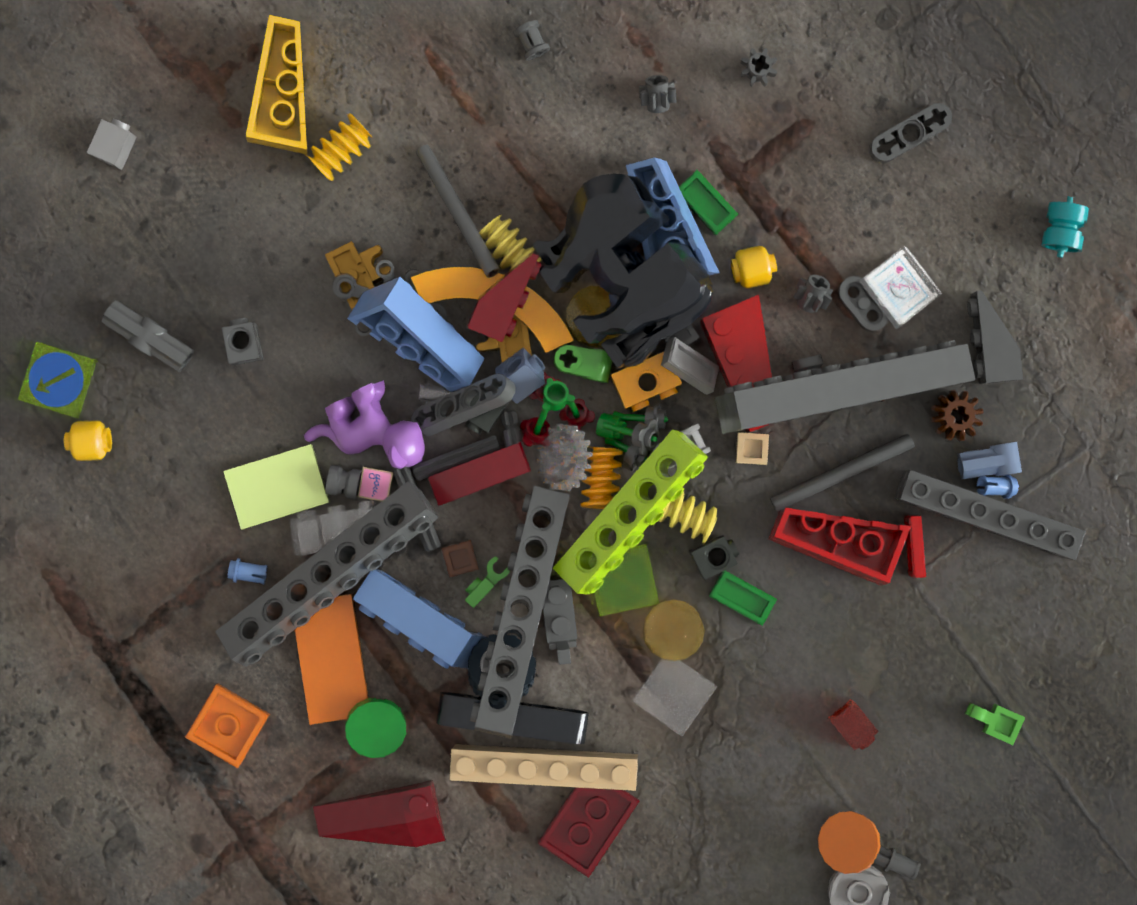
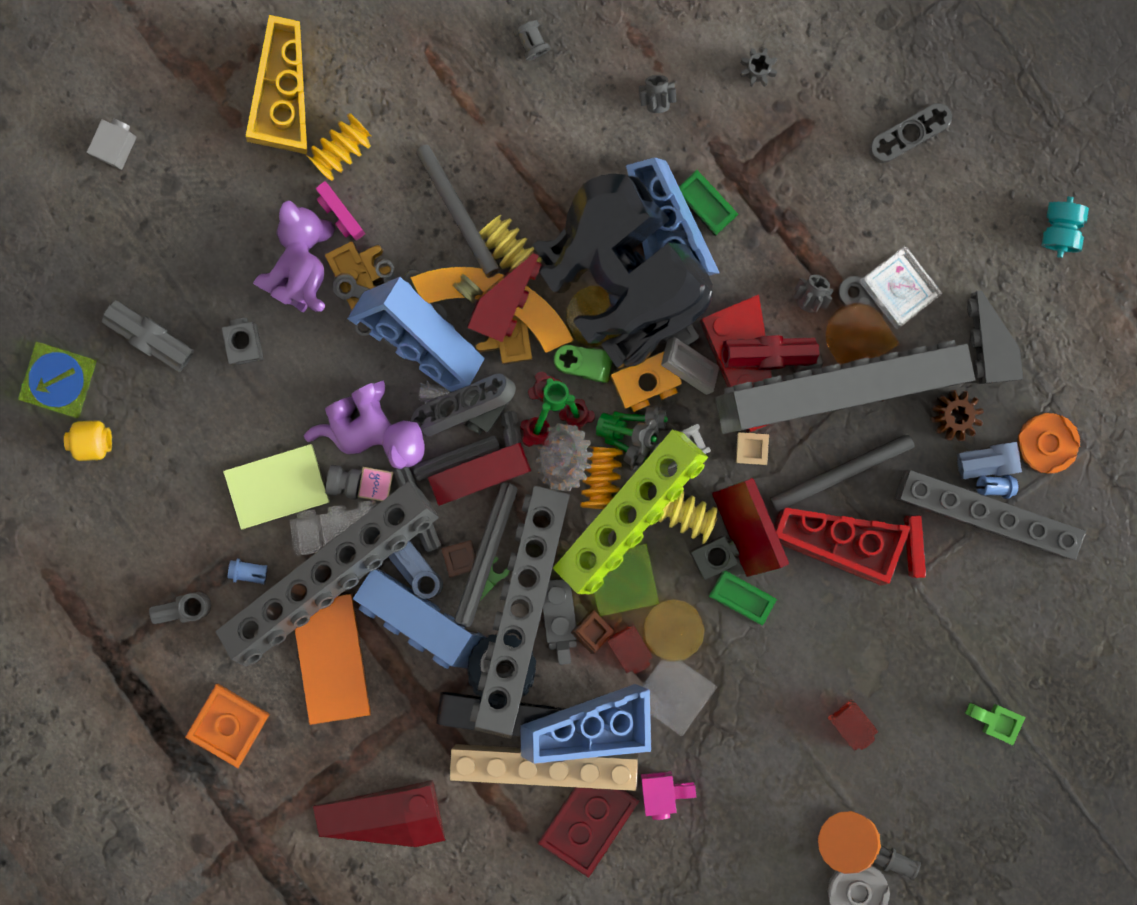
(180, 610): none -> dark grey axle
(297, 271): none -> medium lavender animal
(346, 221): none -> dark pink plate
(375, 727): green tile -> none
(414, 569): none -> sand blue piece
(467, 288): none -> olive bush
(485, 554): none -> dark grey axle
(524, 371): sand blue brick -> none
(592, 631): none -> reddish brown tile
(596, 728): none -> medium blue wedge
(630, 649): none -> clear red brick
(660, 794): none -> dark pink brick
(750, 528): none -> dark red tile
(753, 267): yellow head -> none
(770, 352): none -> dark red piece
(858, 333): none -> clear orange tile
(1048, 443): none -> orange tile

